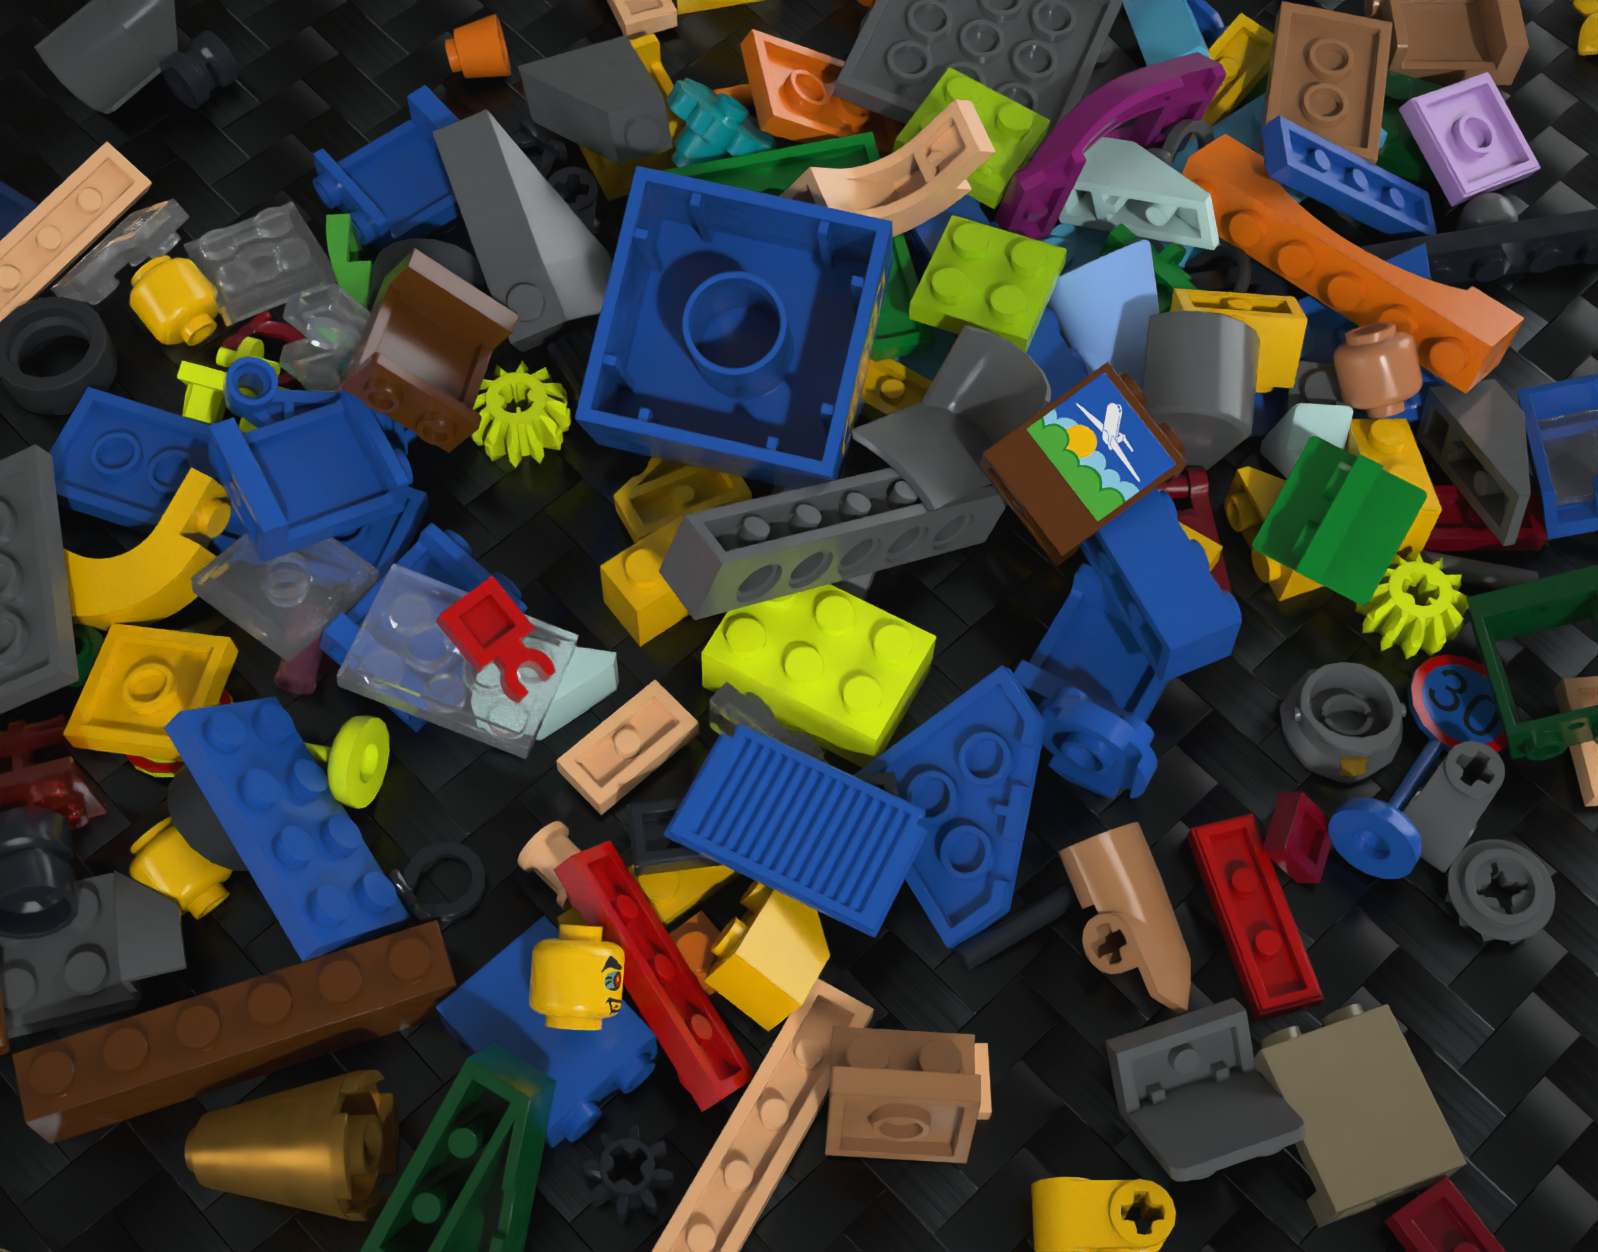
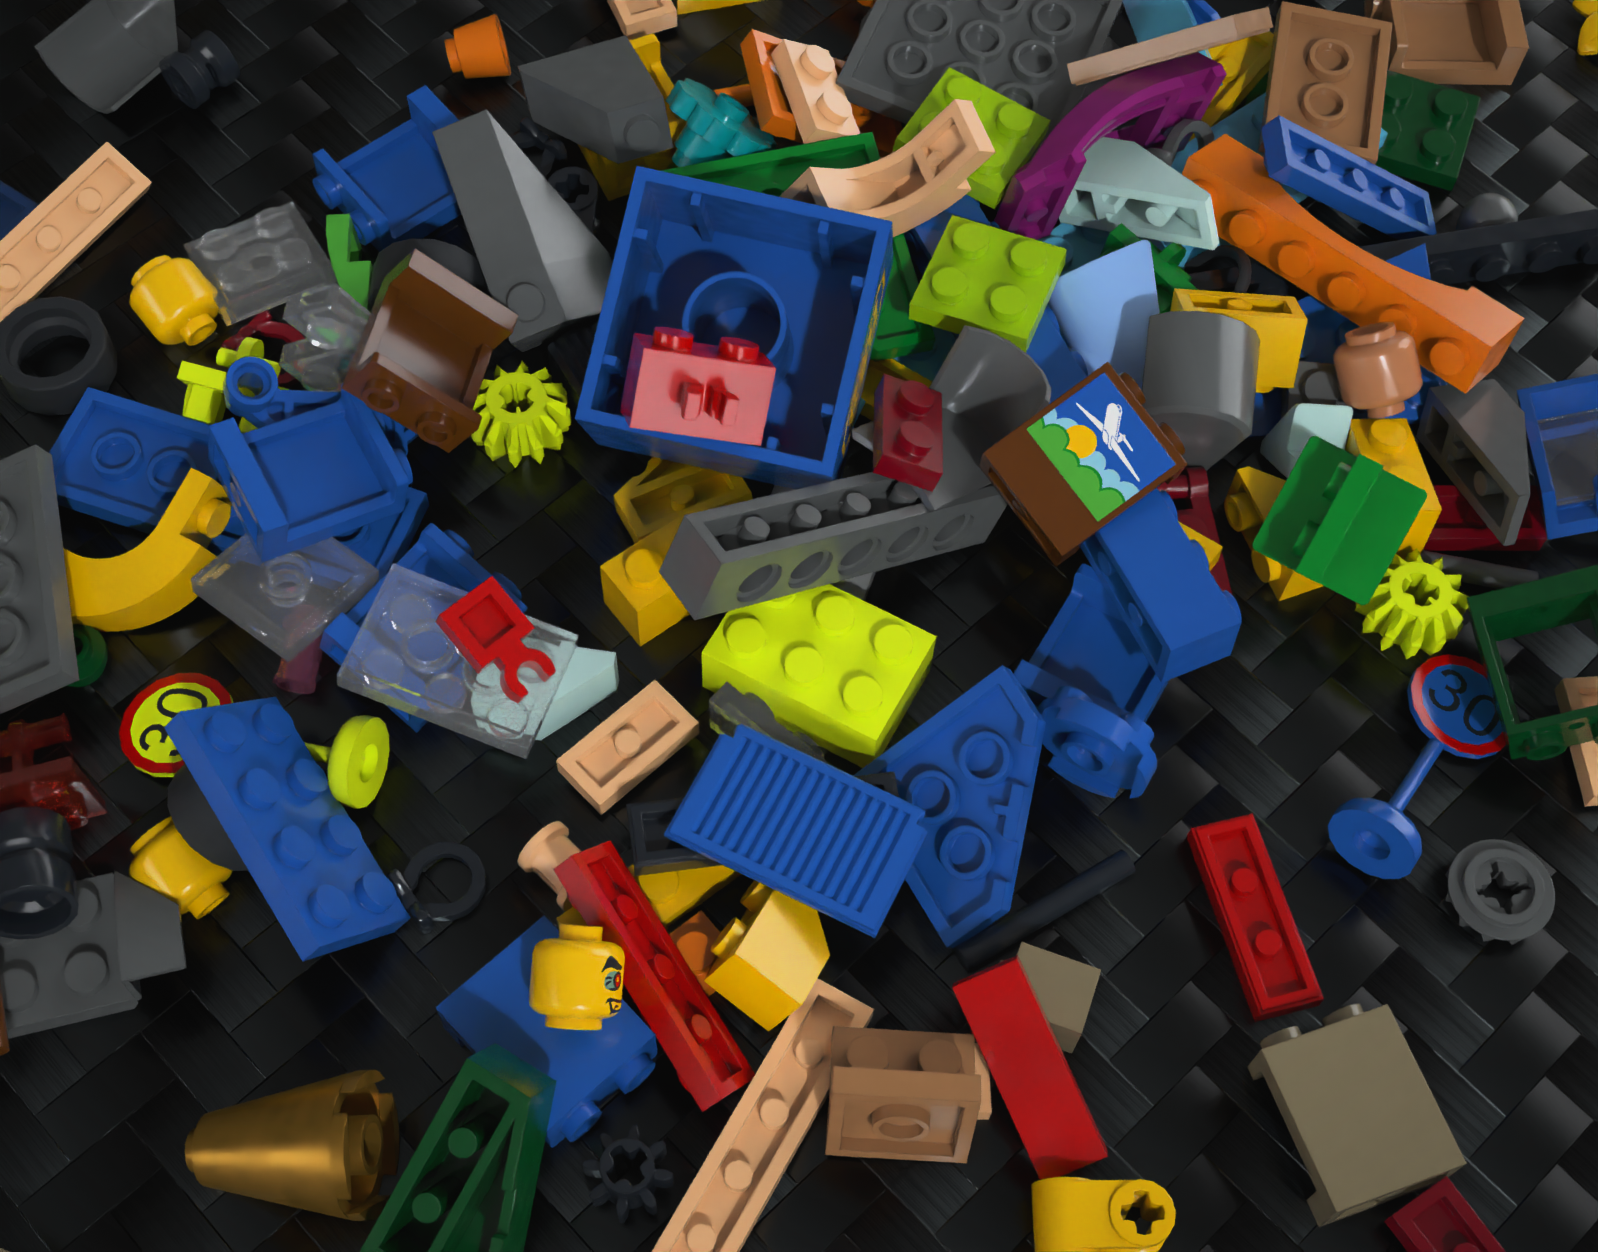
(132, 241): clear plate -> none
(142, 684): yellow plate -> none
(234, 1033): reddish brown brick -> none
(698, 387): none -> brick
(812, 92): none -> light nougat plate
(908, 432): none -> dark red plate
(1030, 1069): none -> red tile
(1063, 990): none -> dark tan brick
(1134, 913): medium nougat panel -> none
(1170, 46): none -> medium nougat tile
(1197, 1093): dark grey bracket -> none
(1298, 837): dark red plate -> none
(1343, 721): dark grey hat -> none
(1448, 808): dark grey piece -> none
(1469, 138): lavender tile -> none

